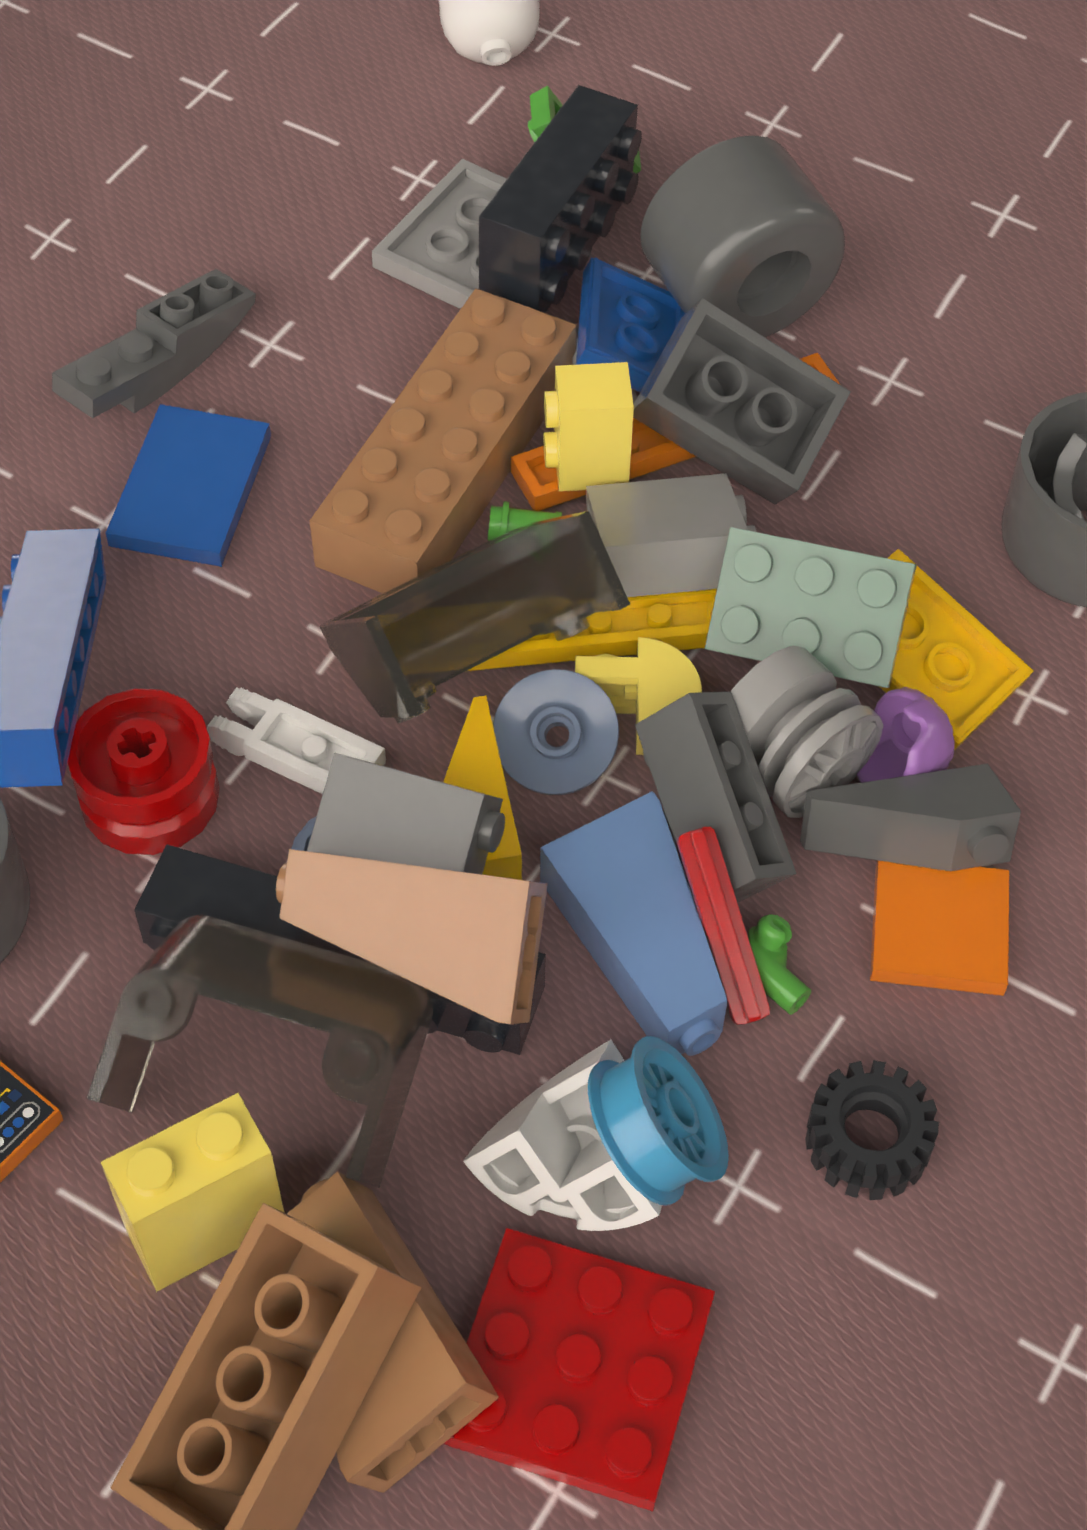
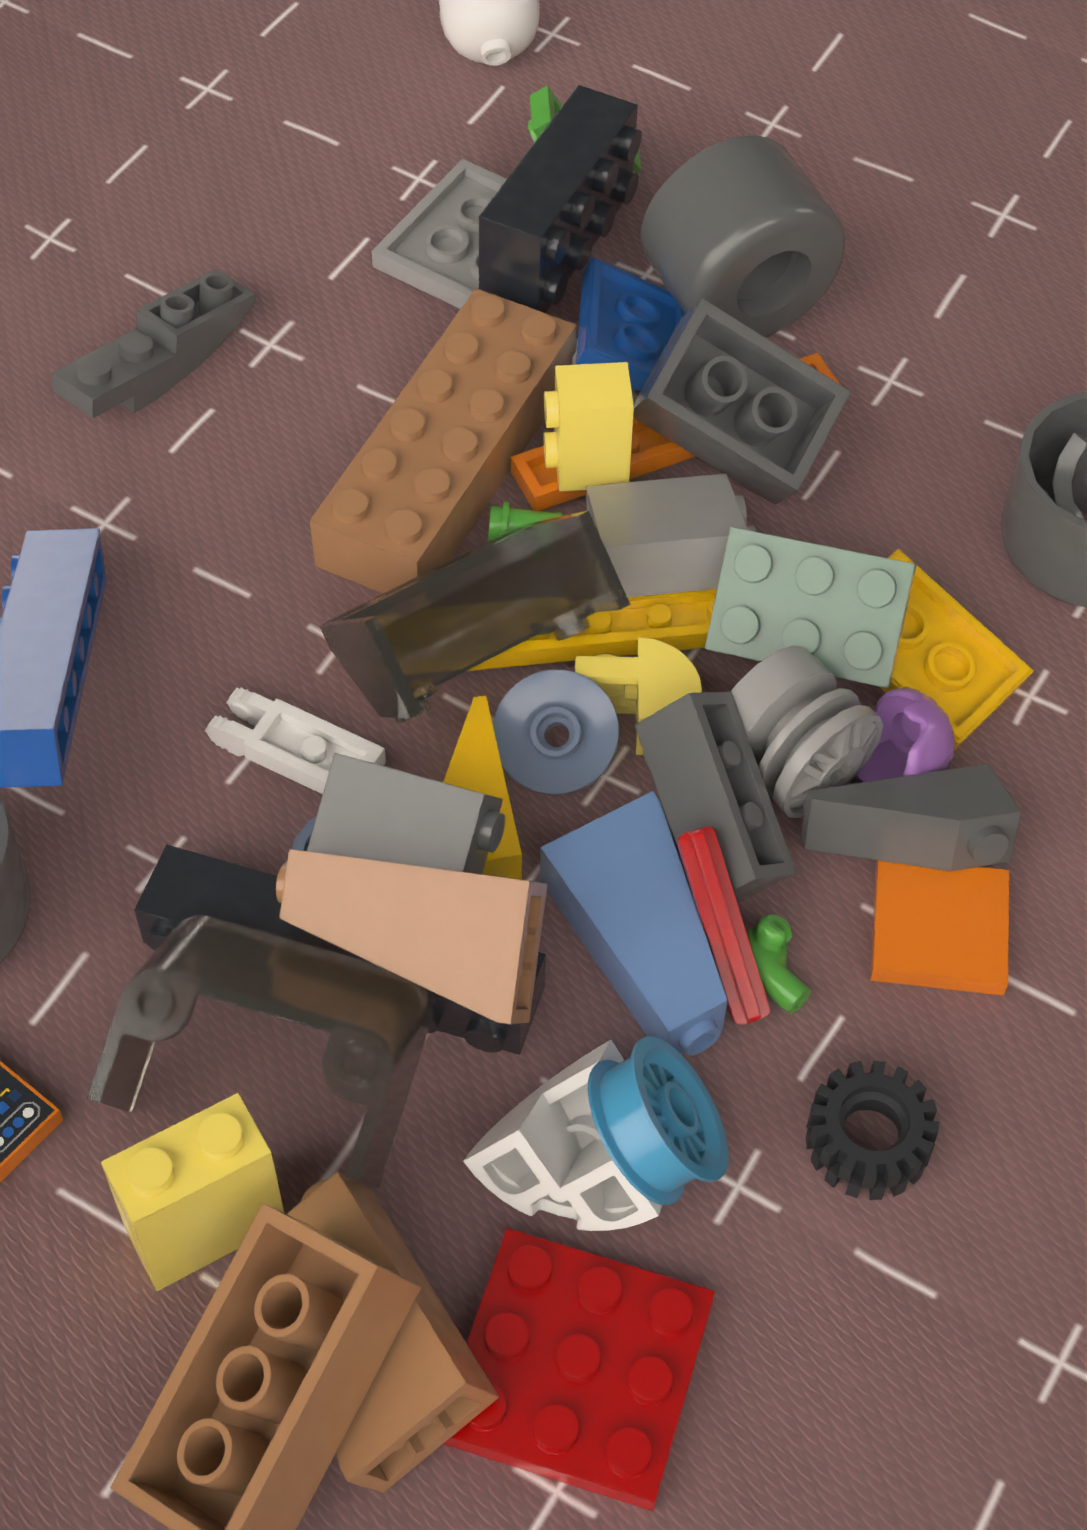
(143, 771): red wheel -> none
(189, 485): blue tile -> none

